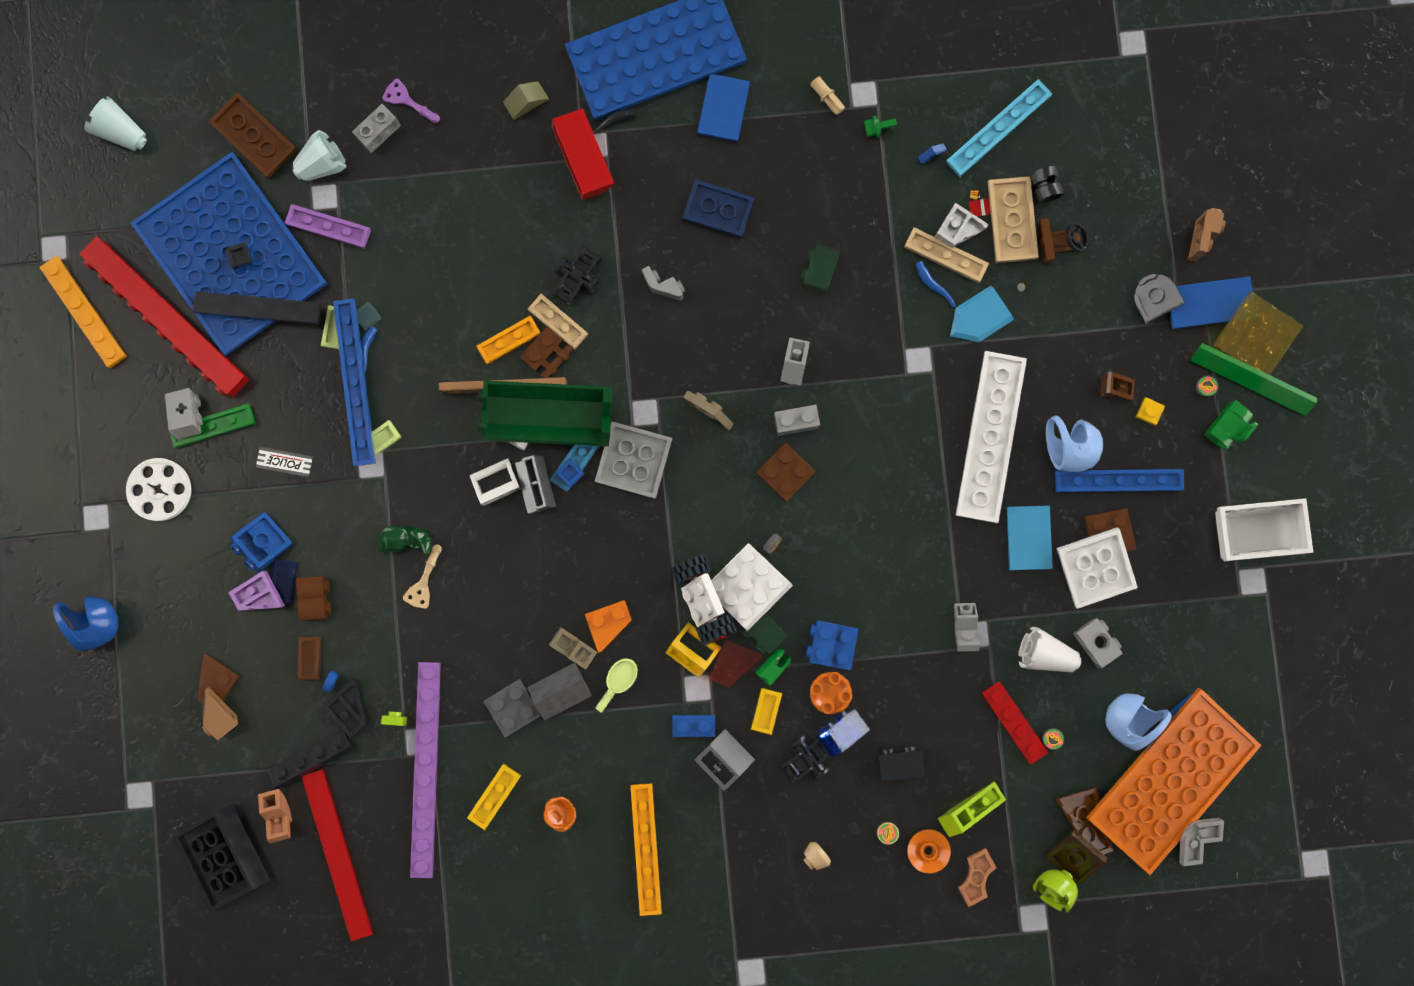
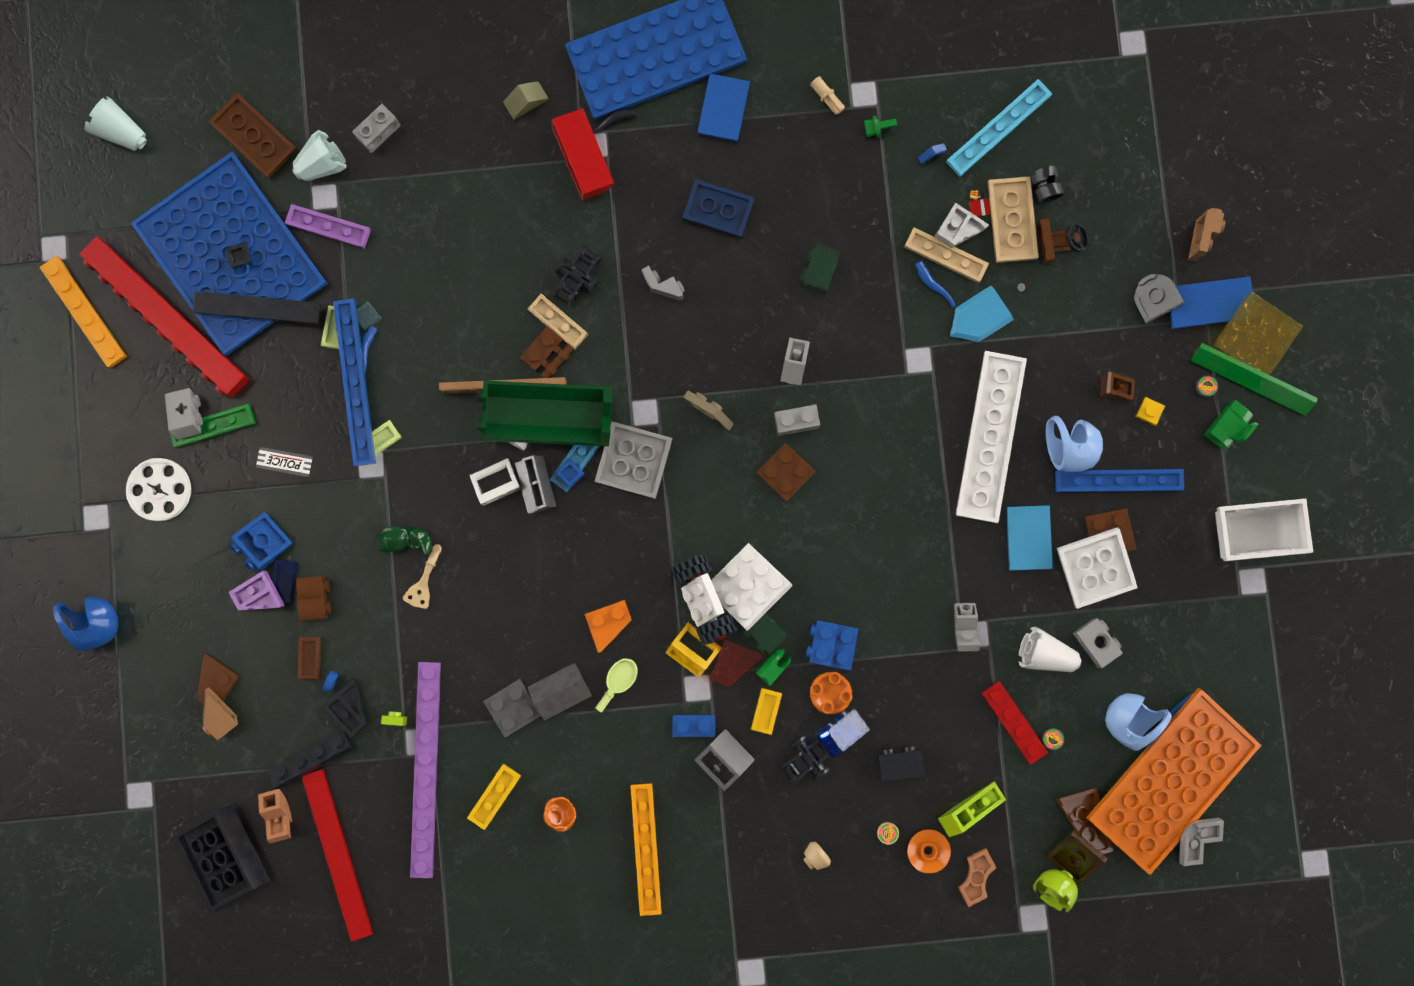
(404, 98): medium lavender piece -> none
(508, 340): light orange tile -> none
(573, 648): dark tan slope -> none
(772, 543): dark grey tile -> none

